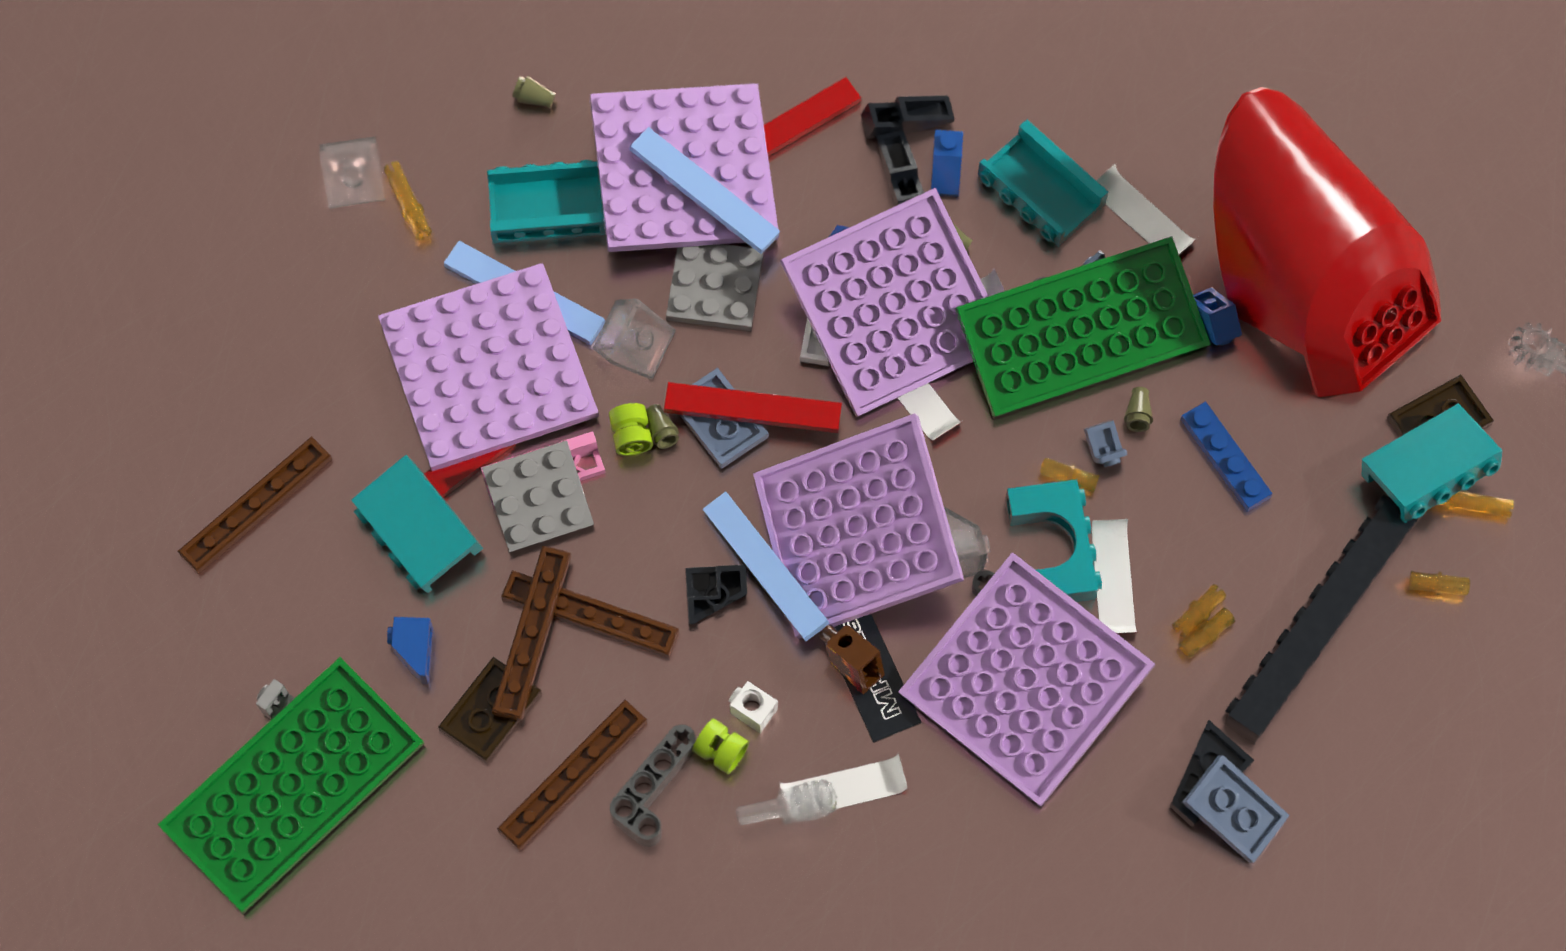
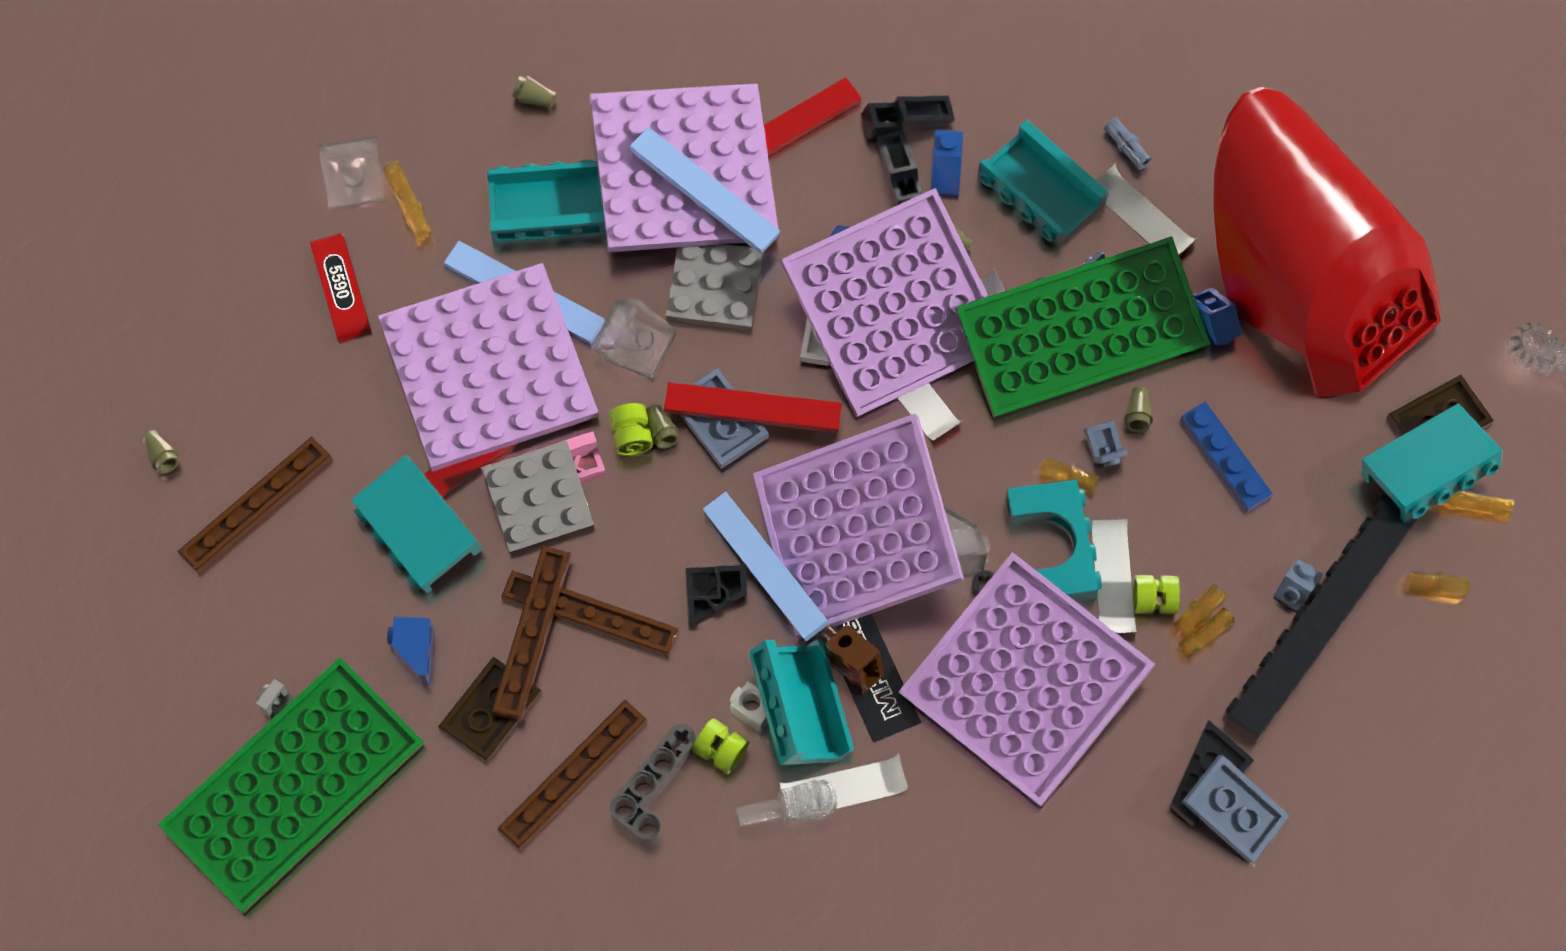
(160, 453): none -> olive cone
(340, 287): none -> red sticker
(801, 703): none -> teal panel
(1116, 131): none -> sand blue pin
(1145, 594): none -> lime wheel
(1298, 584): none -> sand blue bracket

